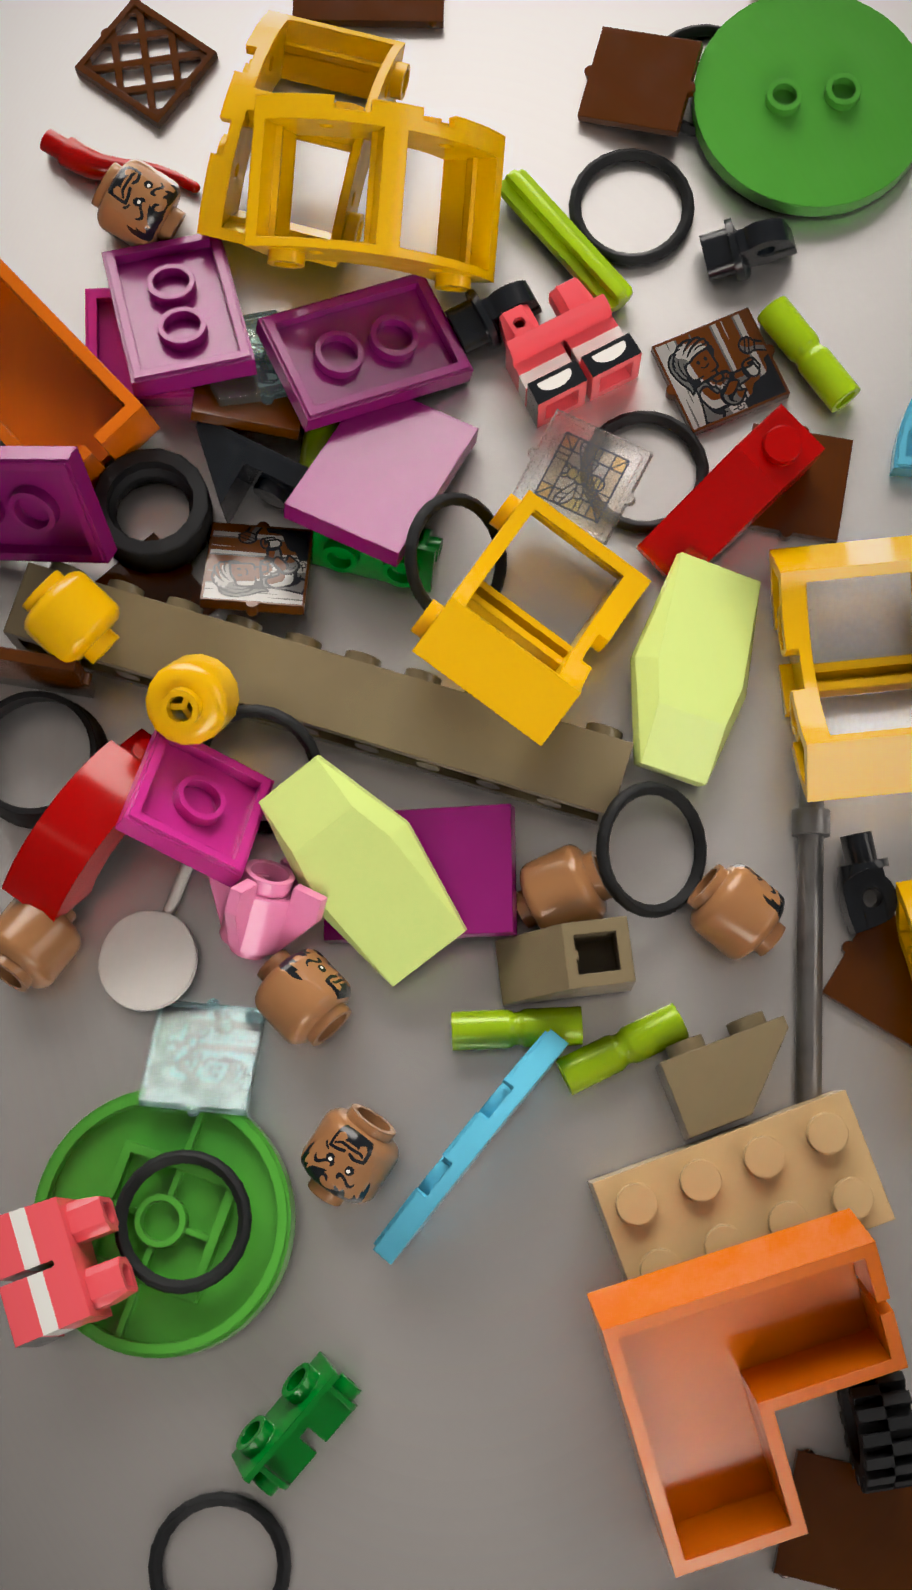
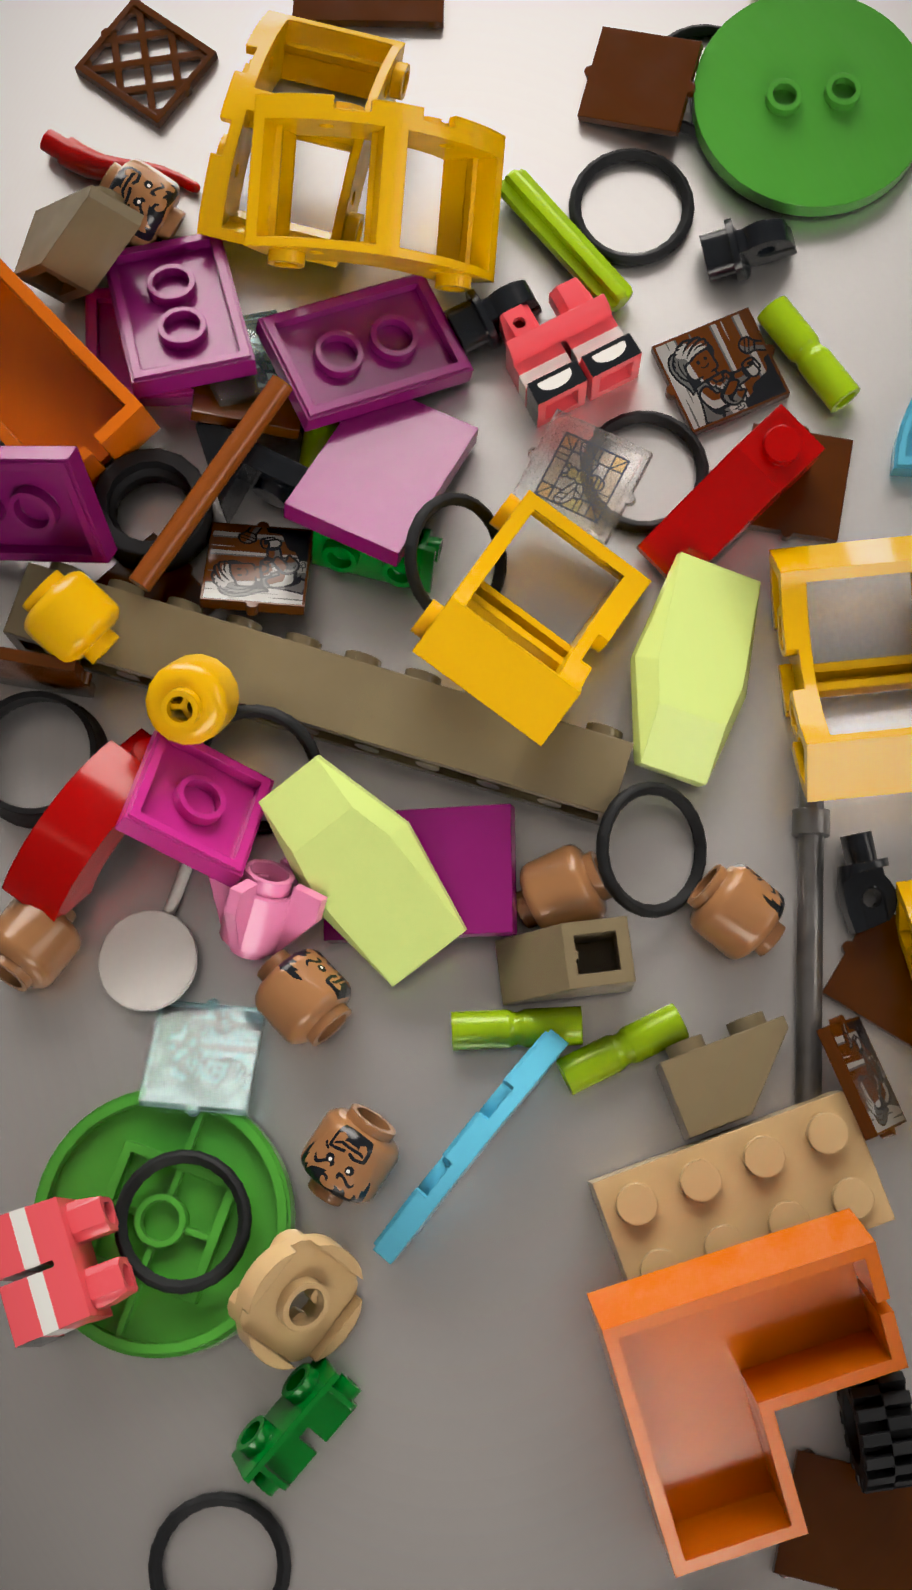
(76, 242): none -> dark tan slope
(210, 483): none -> dark orange bar
(275, 1278): none -> tan plate
(861, 1077): none -> piece

